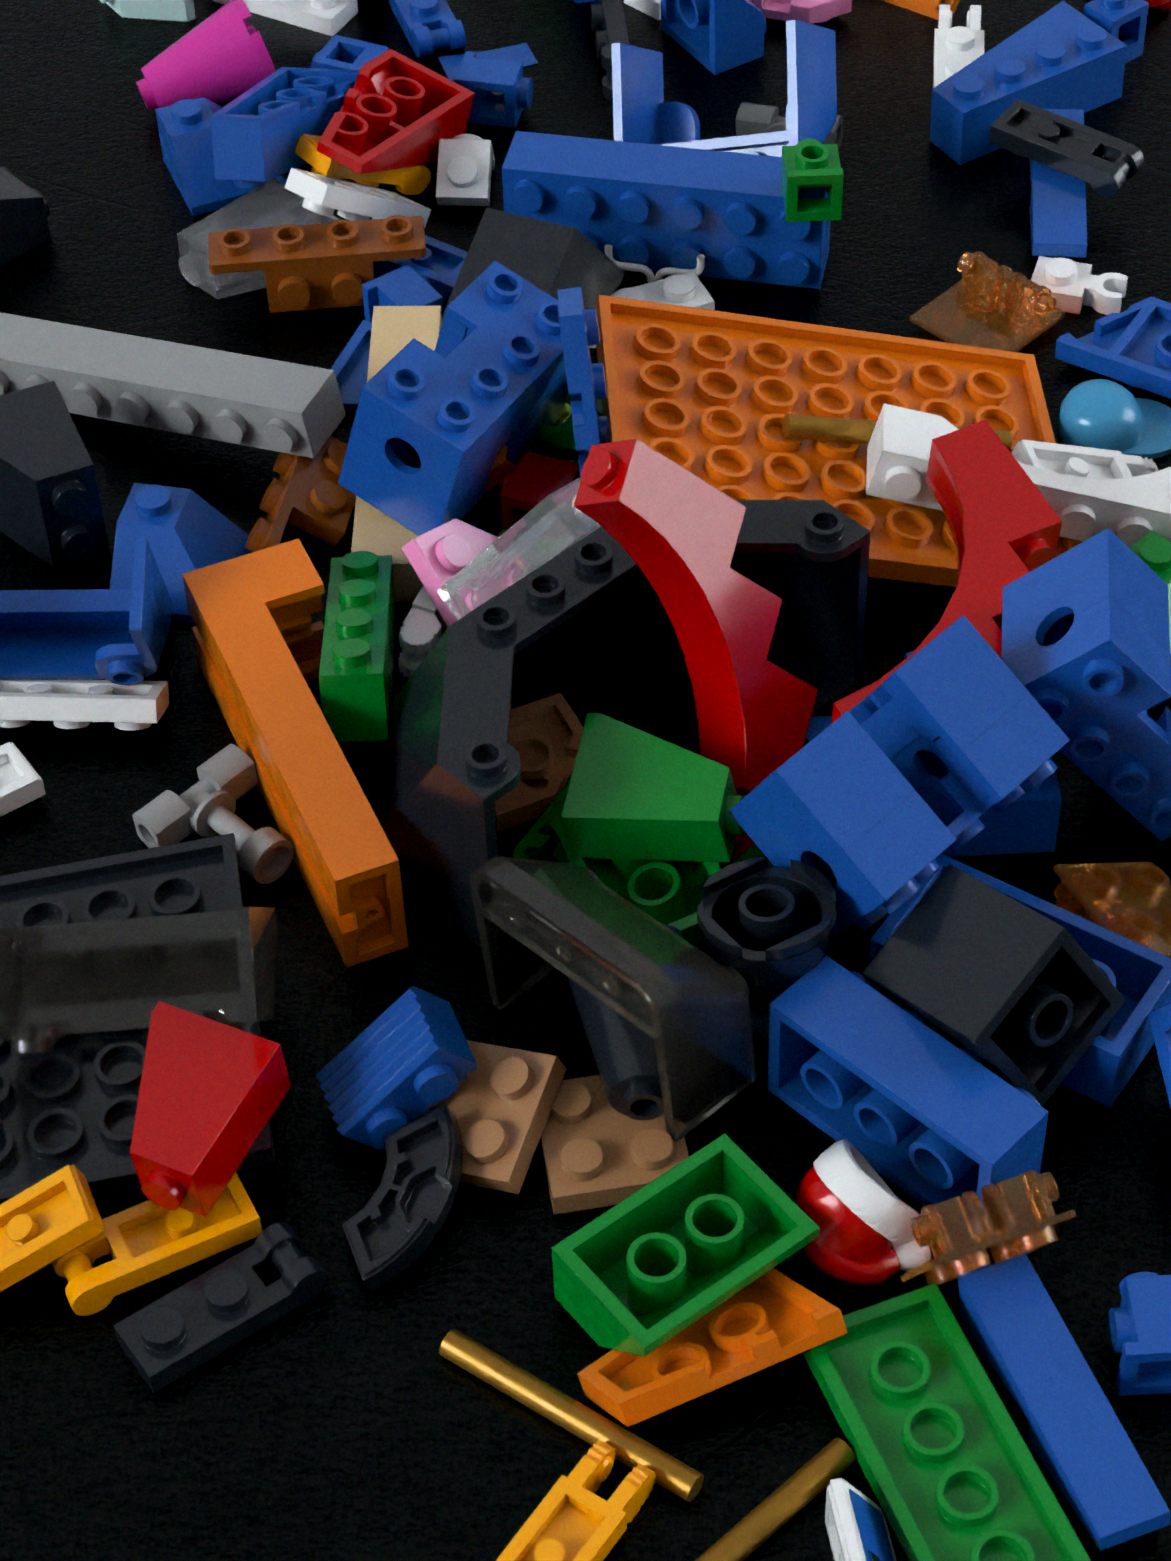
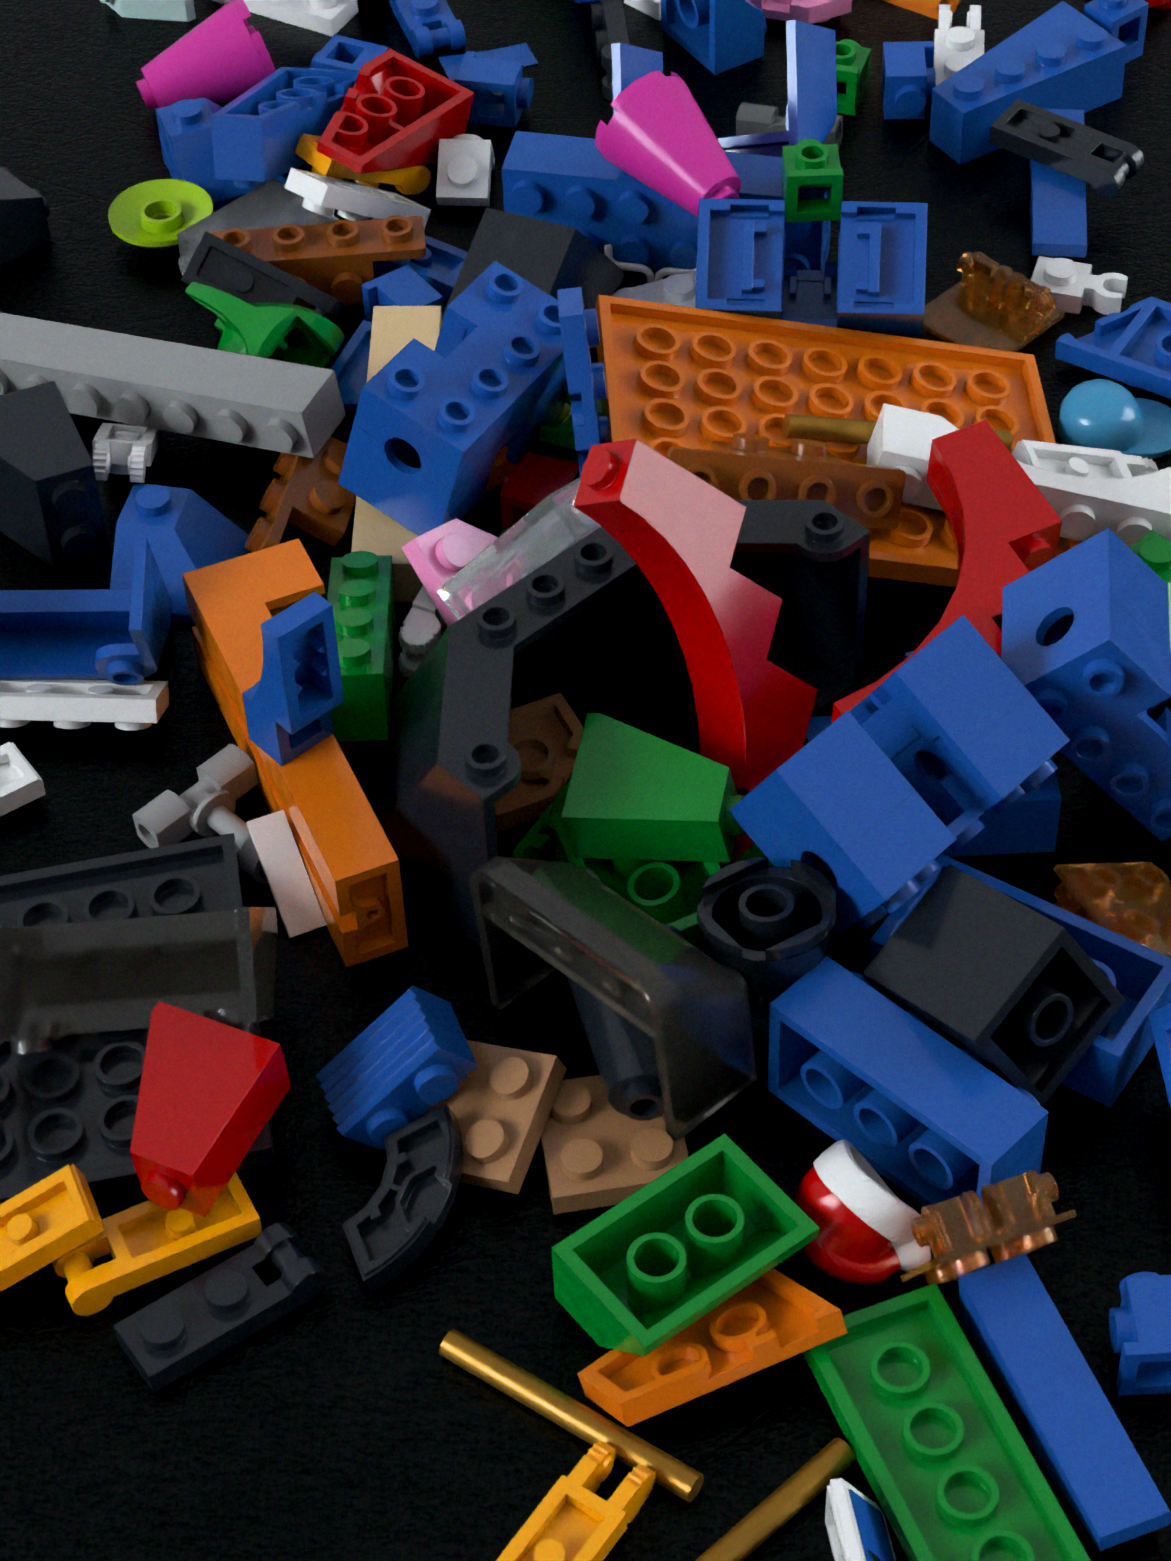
(124, 450): none -> white hinge
(158, 210): none -> lime dish
(252, 279): none -> black plate
(270, 329): none -> green piece
(286, 874): none -> white window
(298, 681): none -> blue slope
(667, 142): none -> dark pink cone
(804, 471): none -> dark orange bracket
(853, 70): none -> green brick
(869, 288): none -> blue piece
(907, 78): none -> blue brick

